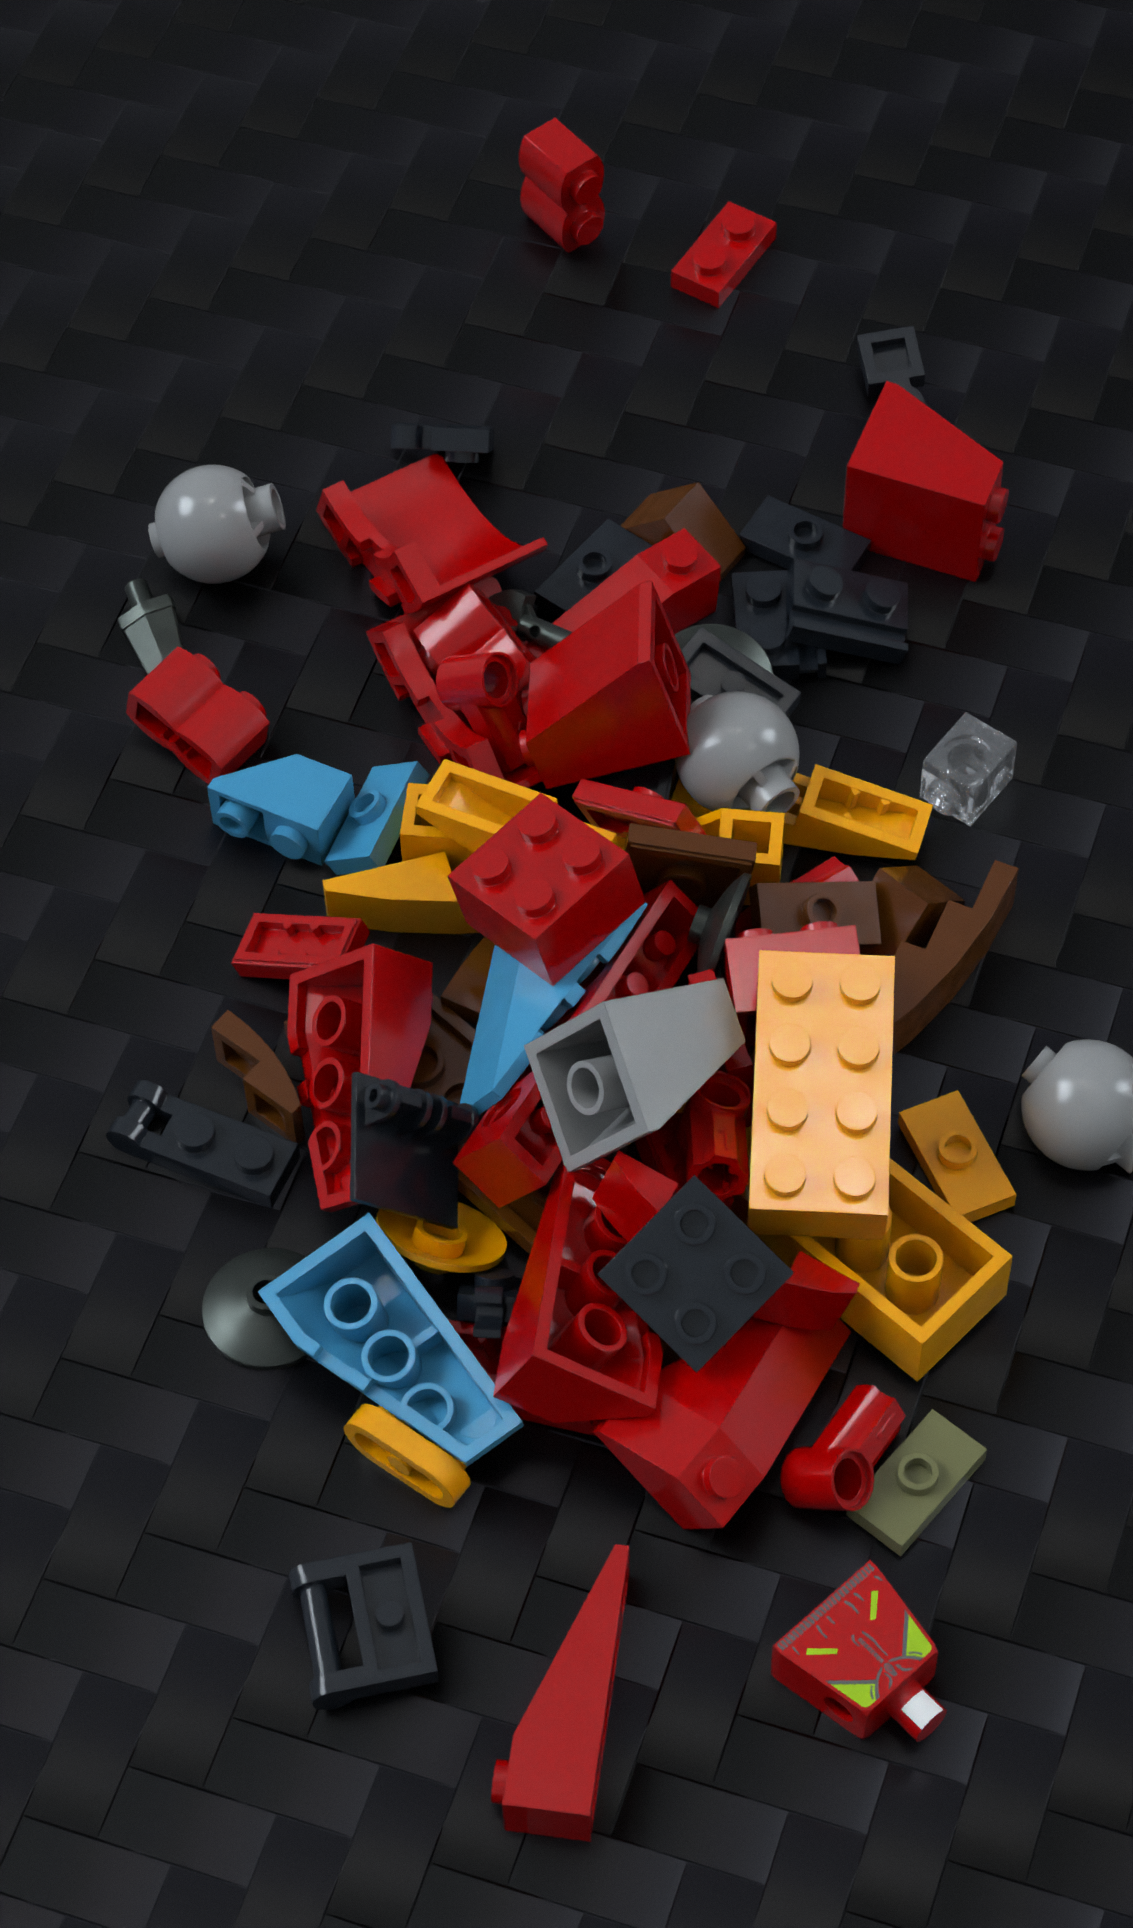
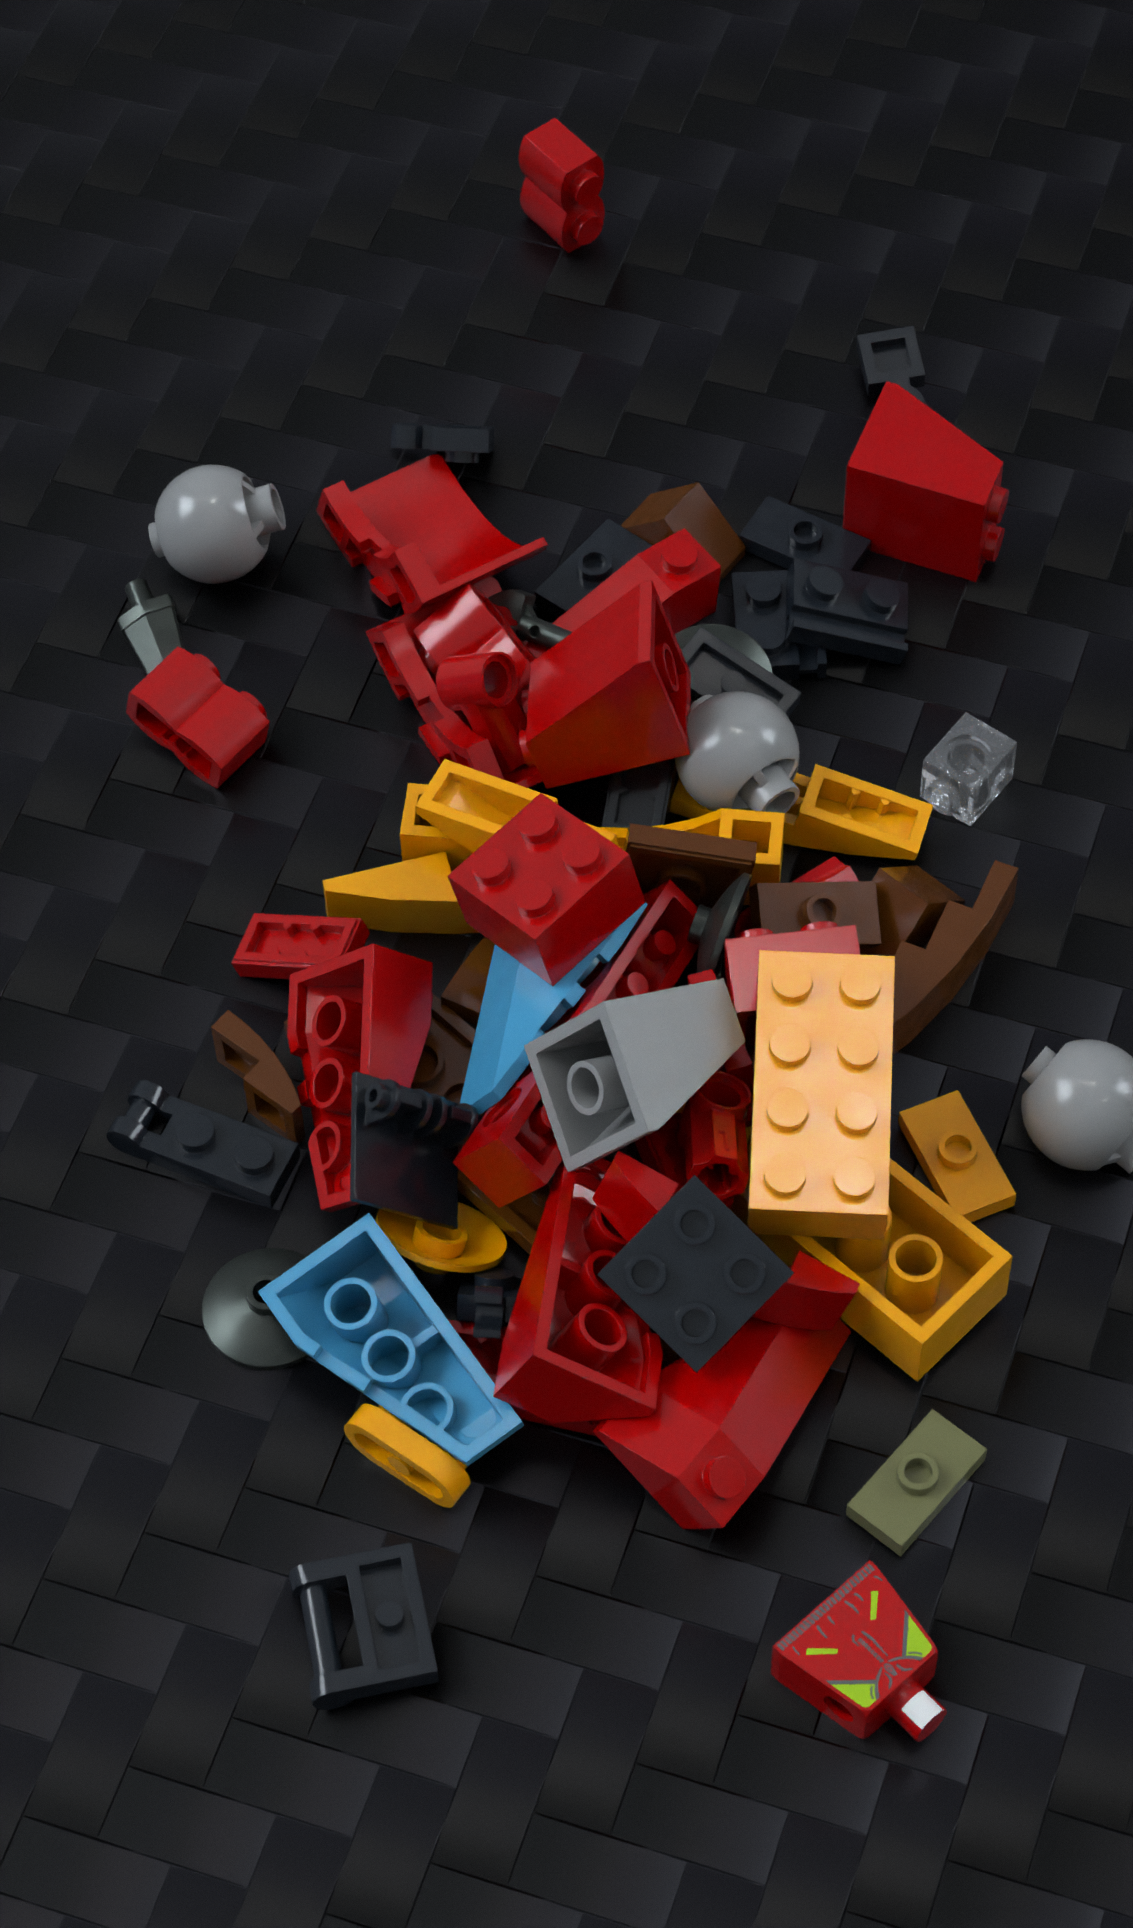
(284, 804): dark azure slope -> none
(374, 819): dark azure plate -> none
(561, 1739): red slope -> none
(617, 808): red plate -> none
(723, 254): red plate -> none
(840, 1464): red piece -> none

